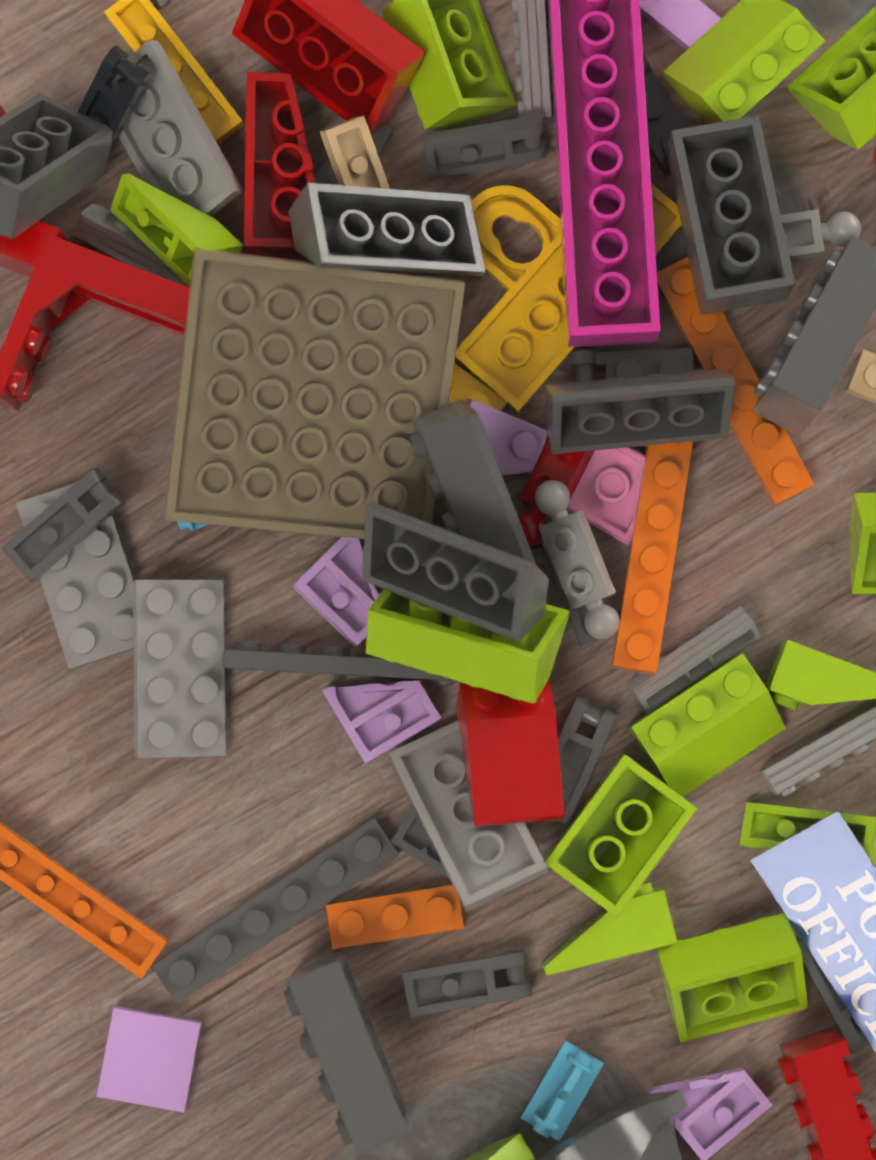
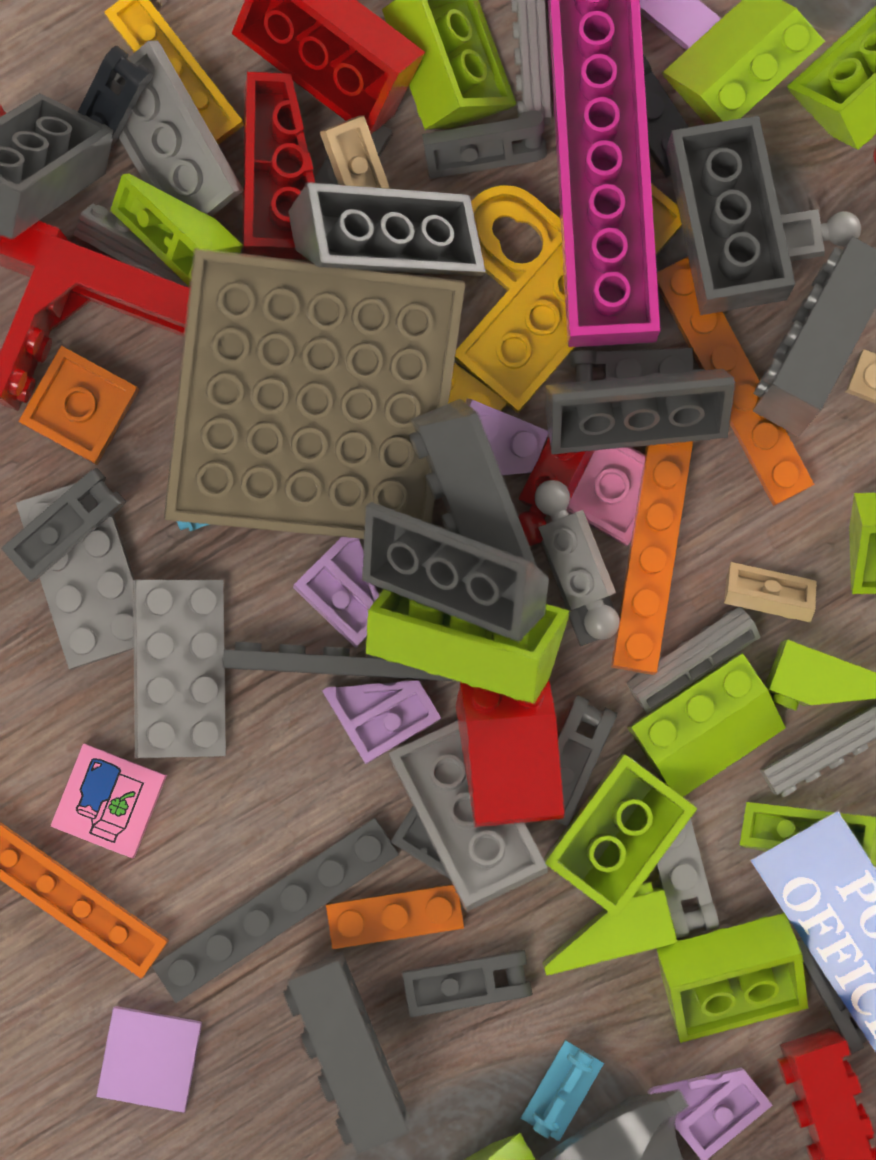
(79, 405): none -> orange plate
(108, 800): none -> bright pink tile
(685, 878): none -> light grey plate
(770, 592): none -> tan plate

